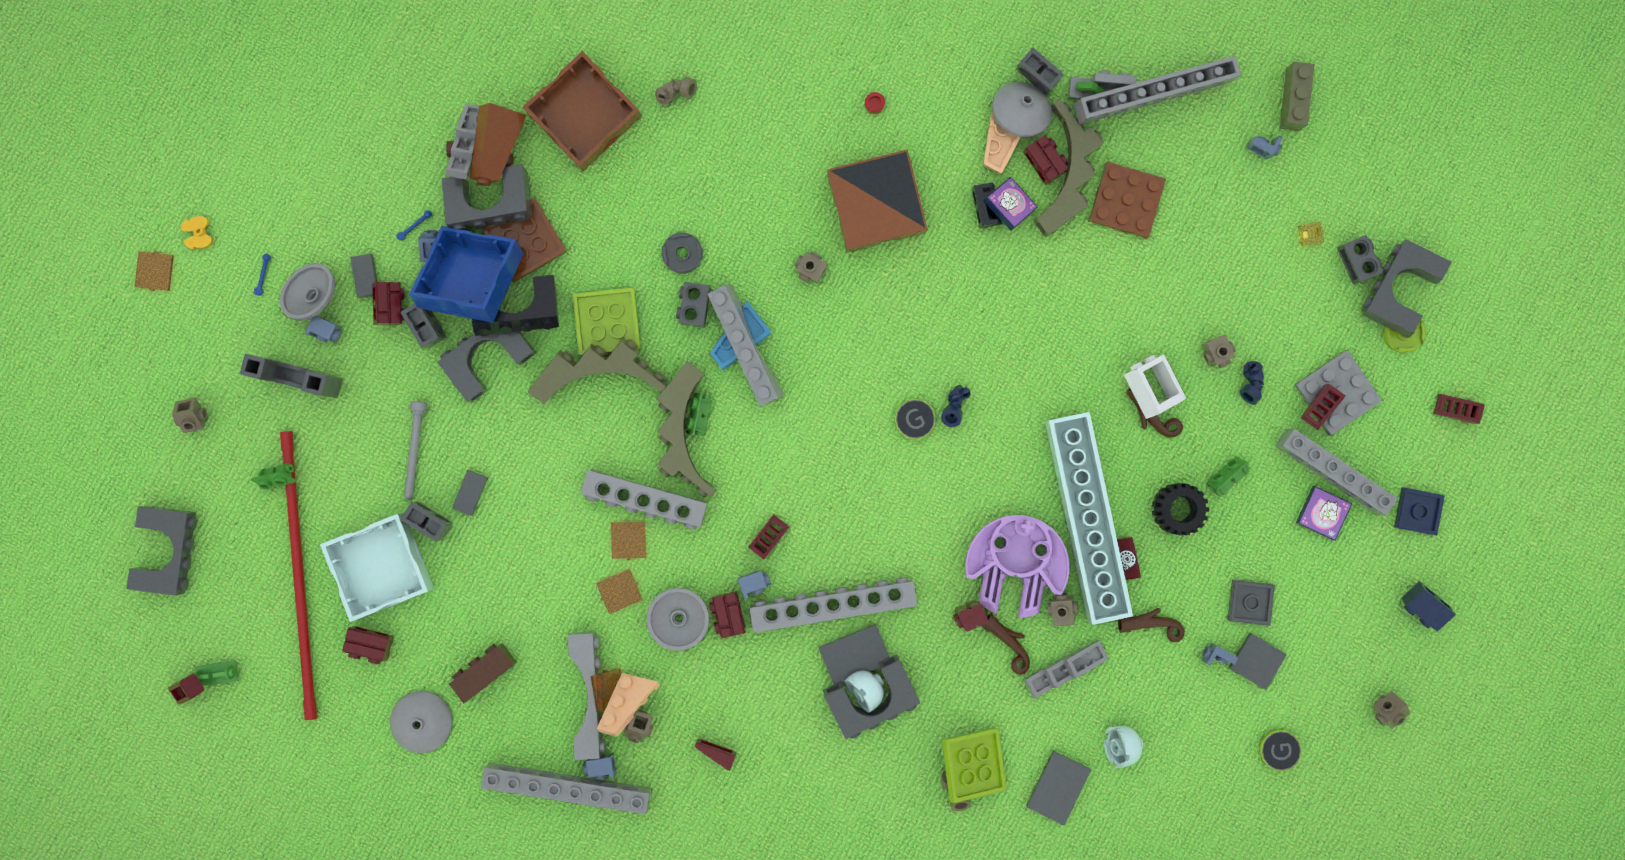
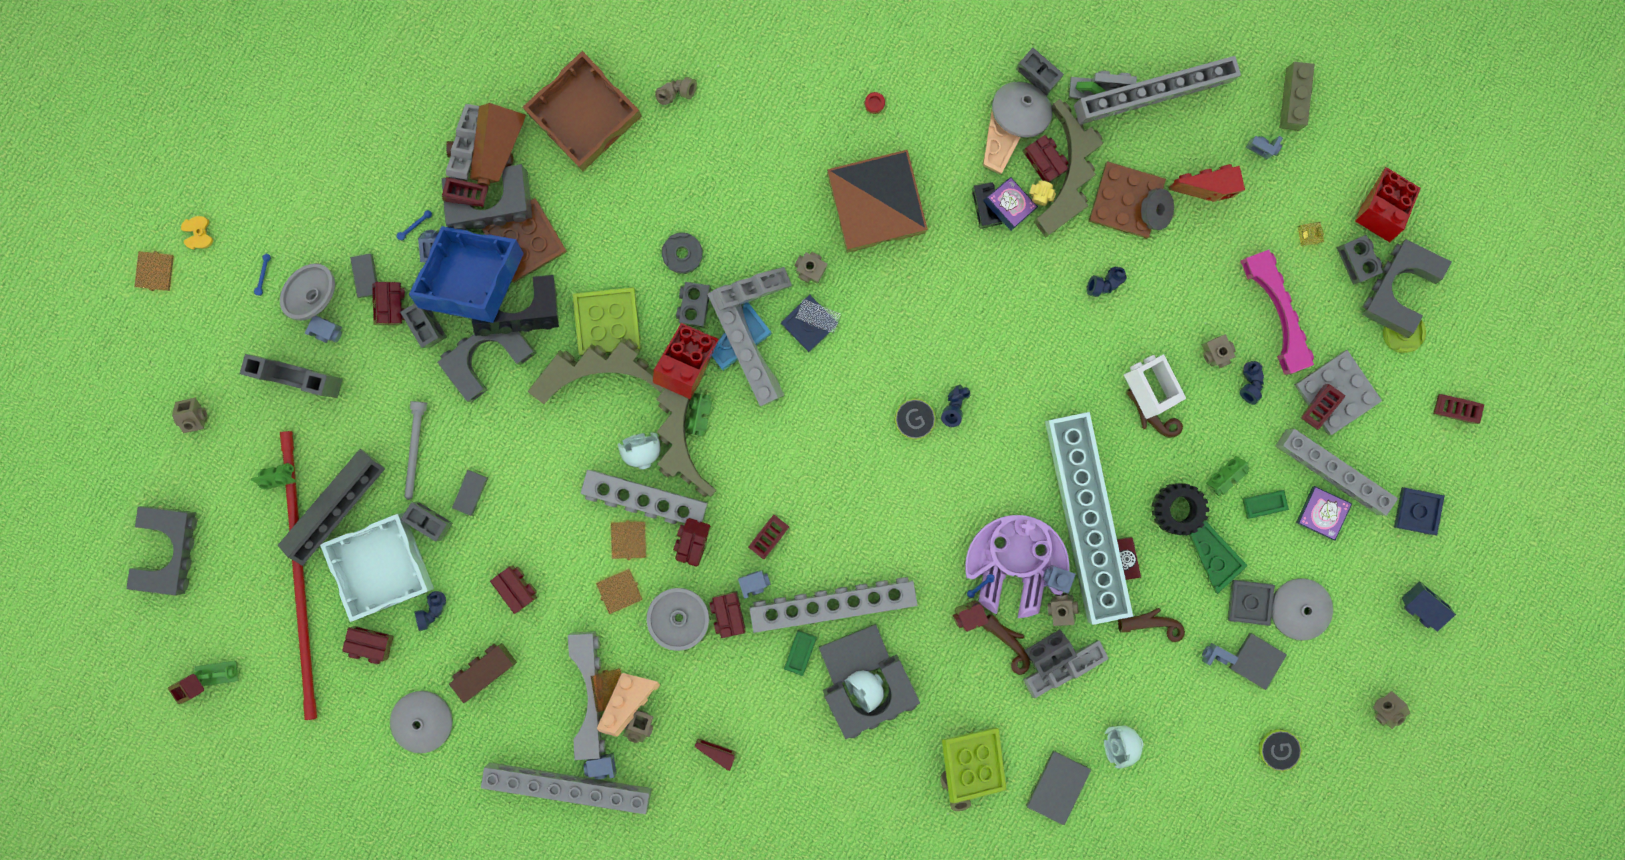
(331, 507): none -> dark grey brick
(436, 602): none -> dark blue arm
(458, 184): none -> dark red slope
(514, 589): none -> dark red brick
(640, 450): none -> light aqua cylinder
(684, 361): none -> red slope
(691, 542): none -> dark red brick
(751, 288): none -> light grey slope
(800, 652): none -> green tile
(803, 332): none -> dark blue tile
(818, 316): none -> clear tile
(989, 579): none -> blue hinge
(1042, 193): none -> light yellow gear
(1051, 653): none -> dark grey brick
(1058, 578): none -> sand blue bracket
(1114, 277): none -> dark blue arm
(1165, 203): none -> dark grey tile
(1210, 185): none -> red slope
(1217, 557): none -> green wing
(1265, 504): none -> green tile
(1289, 608): none -> light grey dish
(1294, 351): none -> dark pink arch
(1388, 205): none -> red slope

